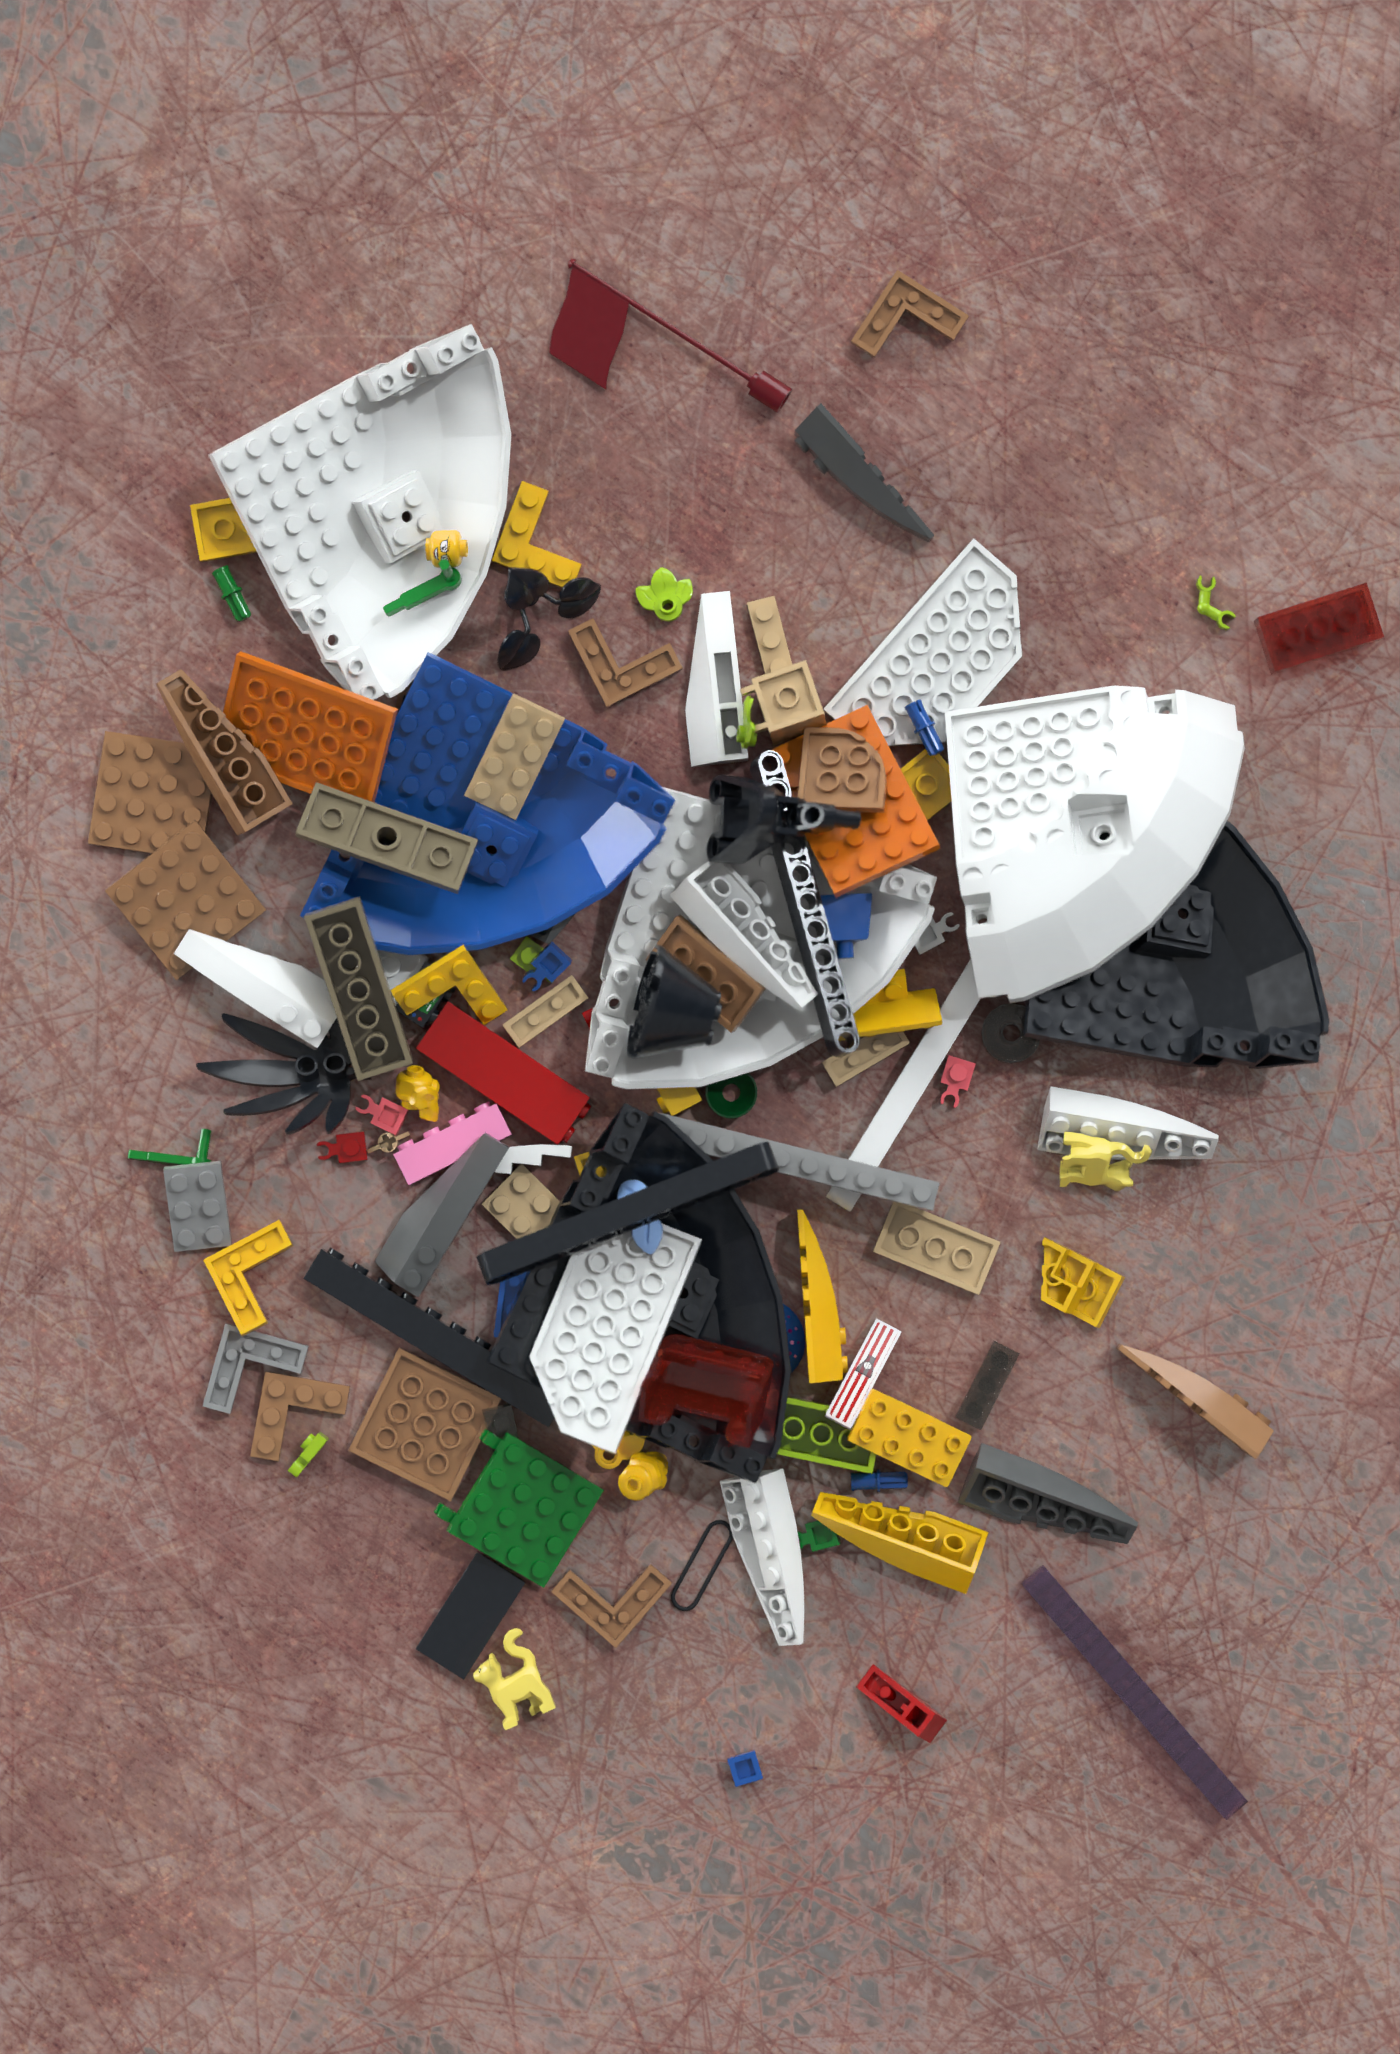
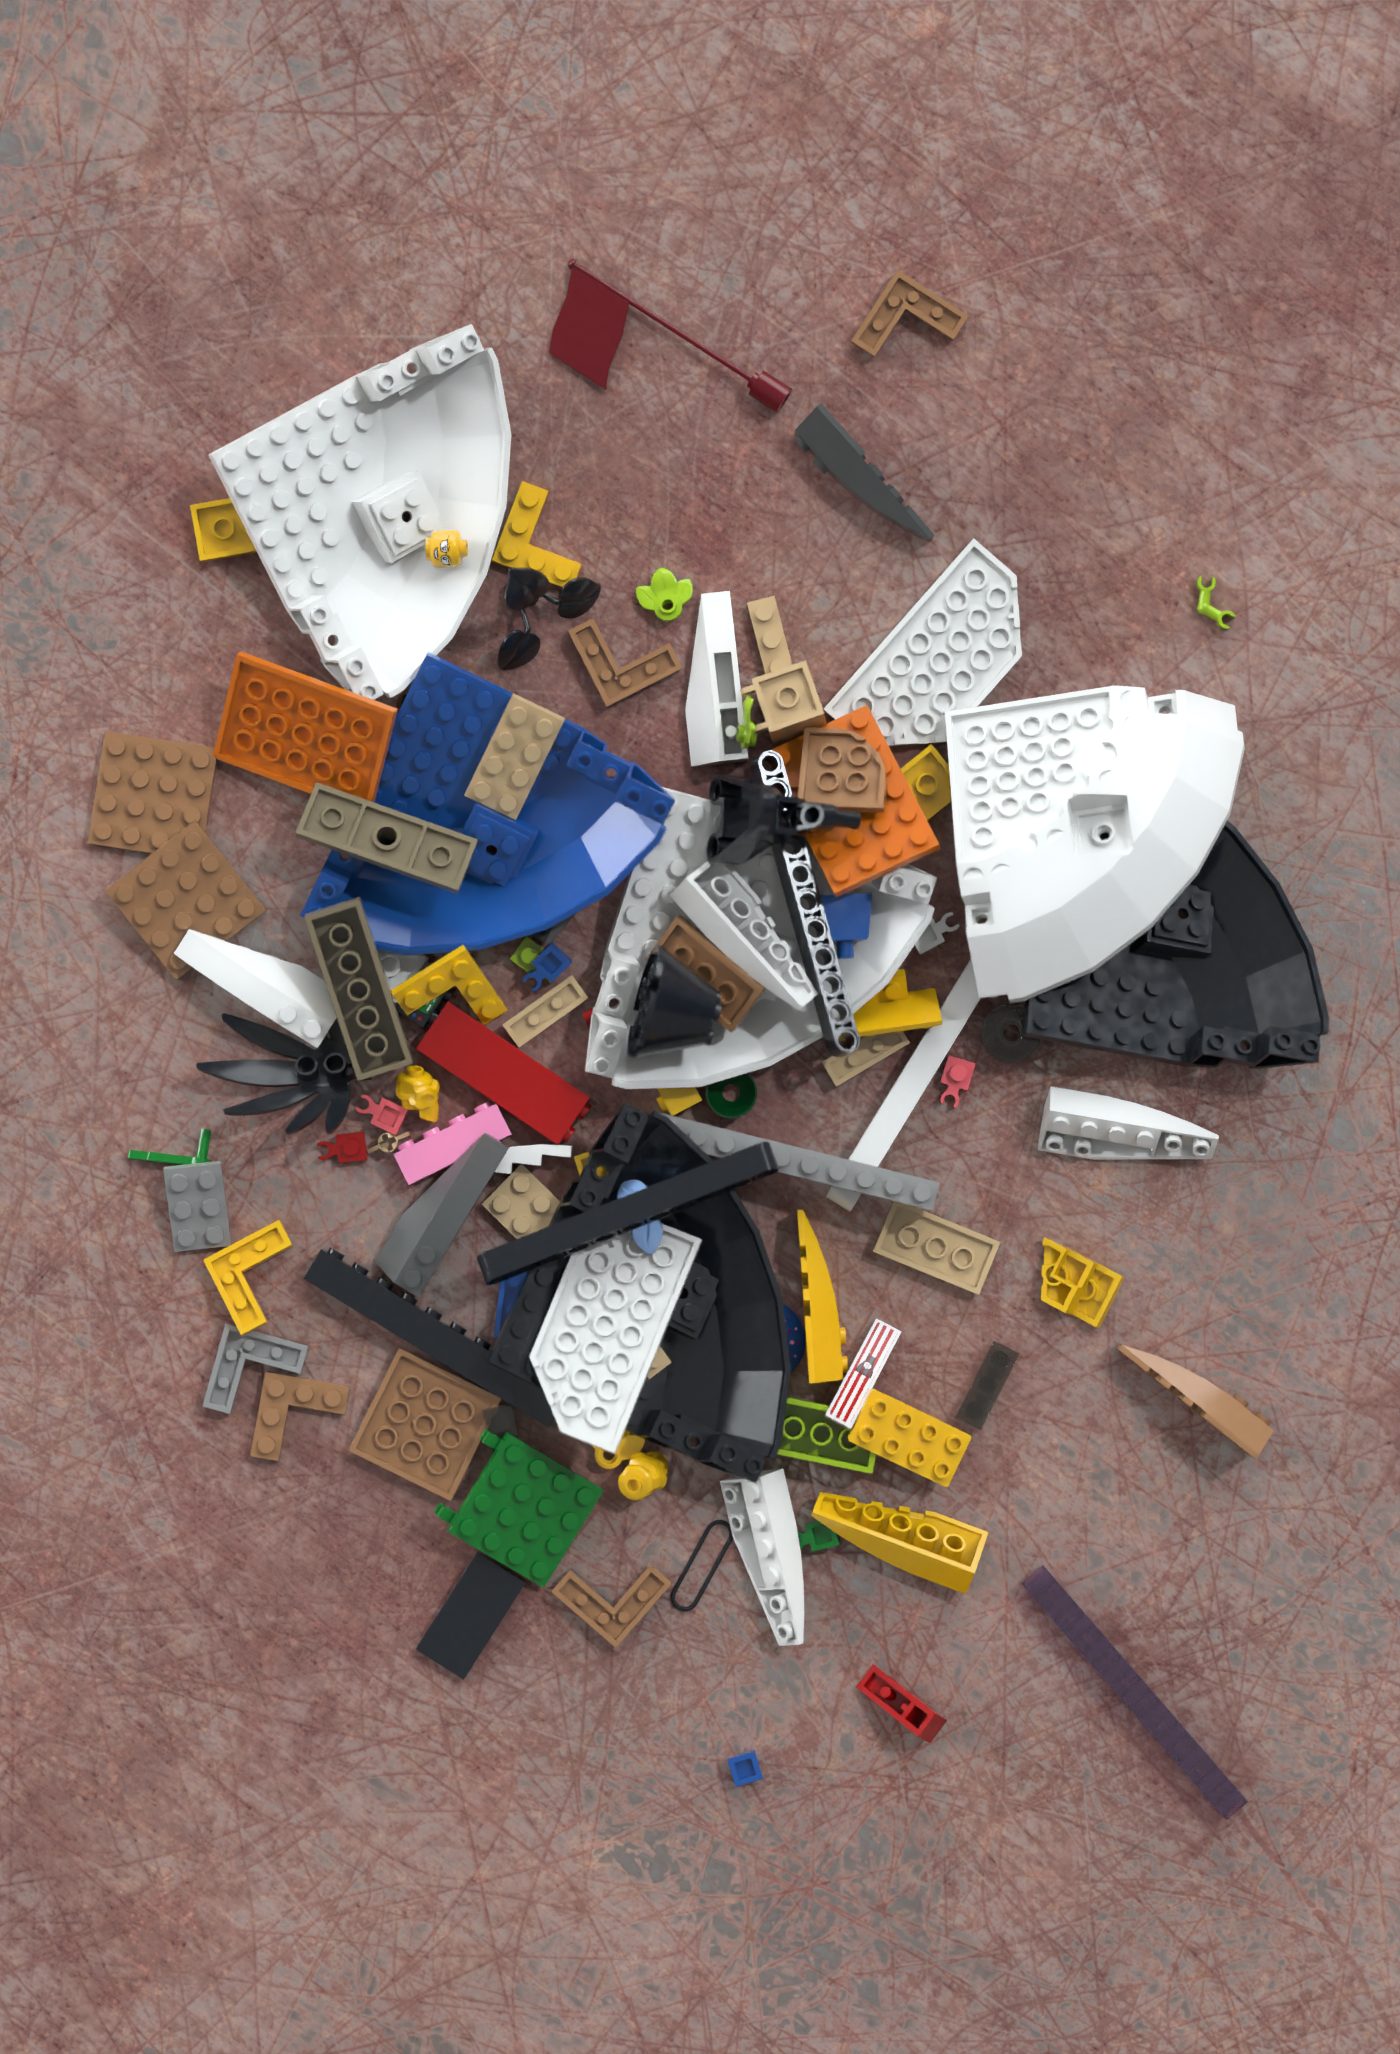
(225, 758): medium nougat wedge -> none
(231, 593): green axle -> none
(311, 1447): lime plate -> none
(447, 580): green piece -> none
(517, 1686): light yellow animal -> none
(709, 1383): clear red windscreen -> none
(879, 1480): blue axle -> none
(924, 727): blue axle -> none
(1030, 1492): dark grey wedge -> none
(1091, 1159): light yellow animal -> none
(1318, 628): clear red brick -> none

